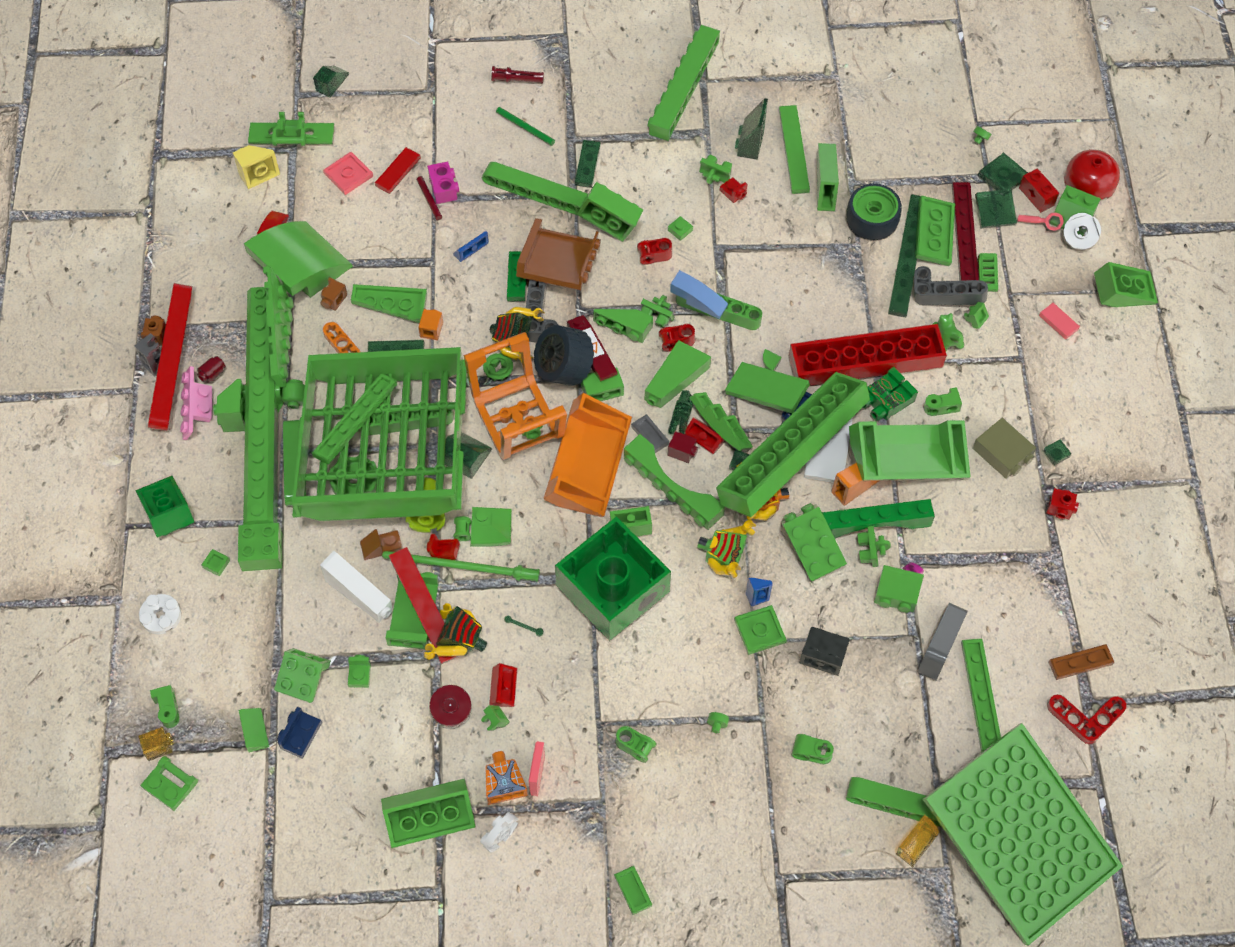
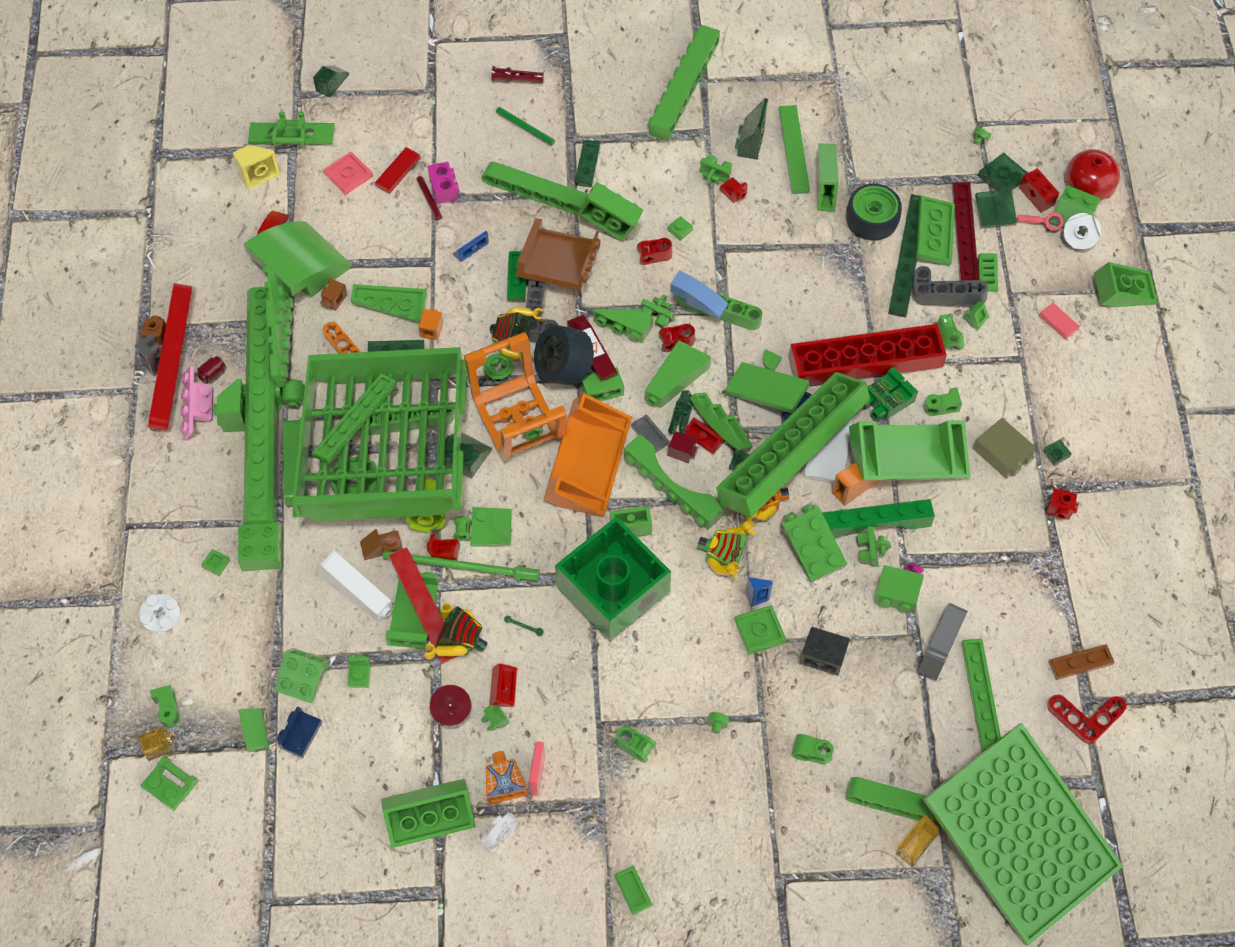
(165, 506): green slope -> none

